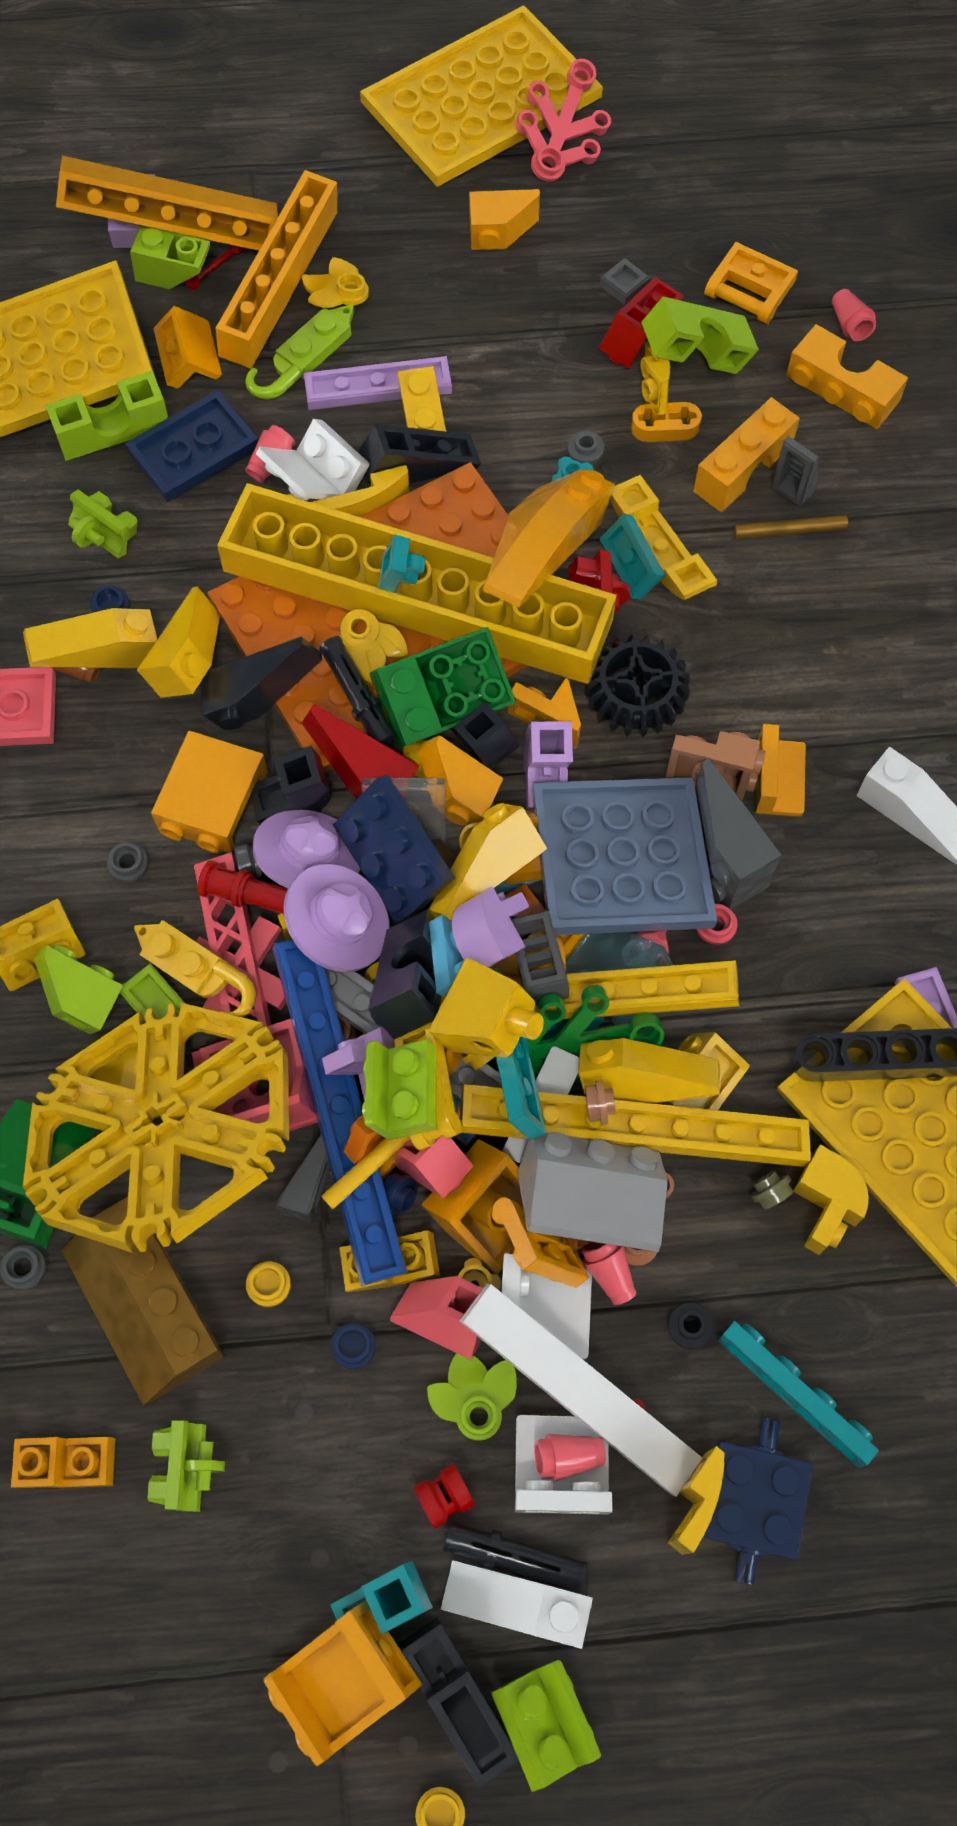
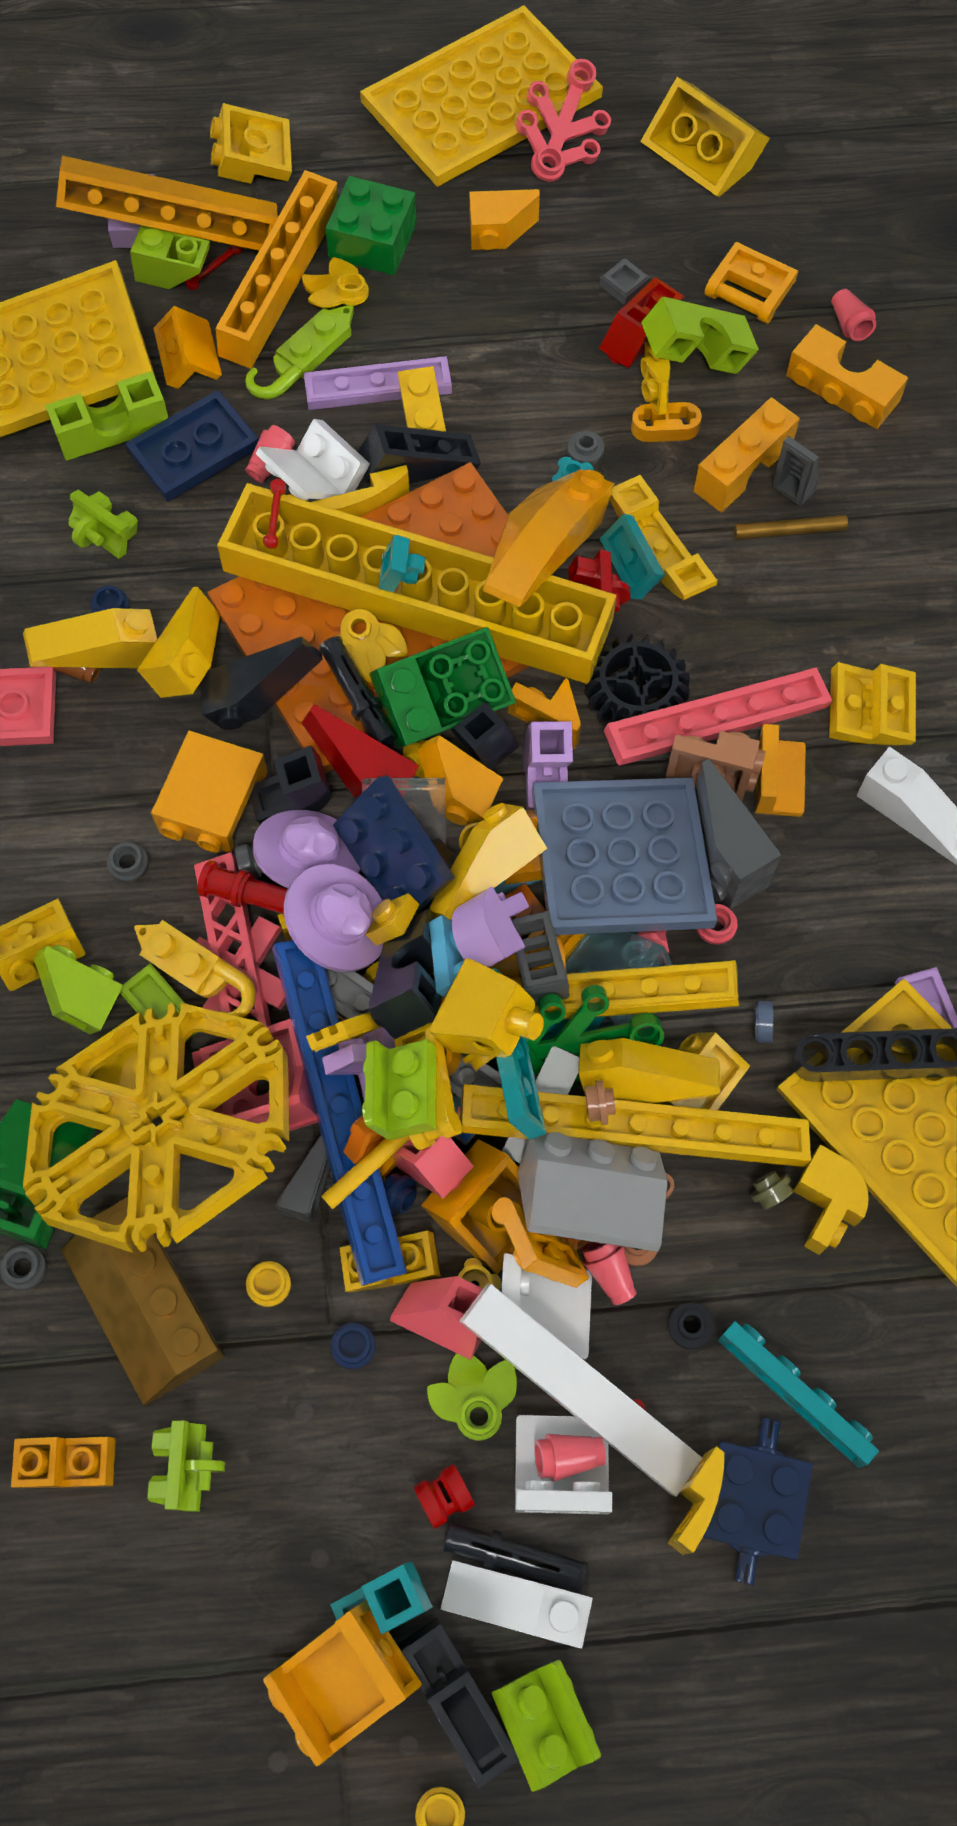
(250, 144): none -> yellow plate
(278, 488): none -> red hinge
(342, 1031): none -> yellow tile
(371, 225): none -> green brick
(391, 918): none -> yellow plate
(703, 138): none -> yellow slope
(727, 712): none -> coral plate
(764, 1021): none -> sand blue tile
(873, 705): none -> yellow slope

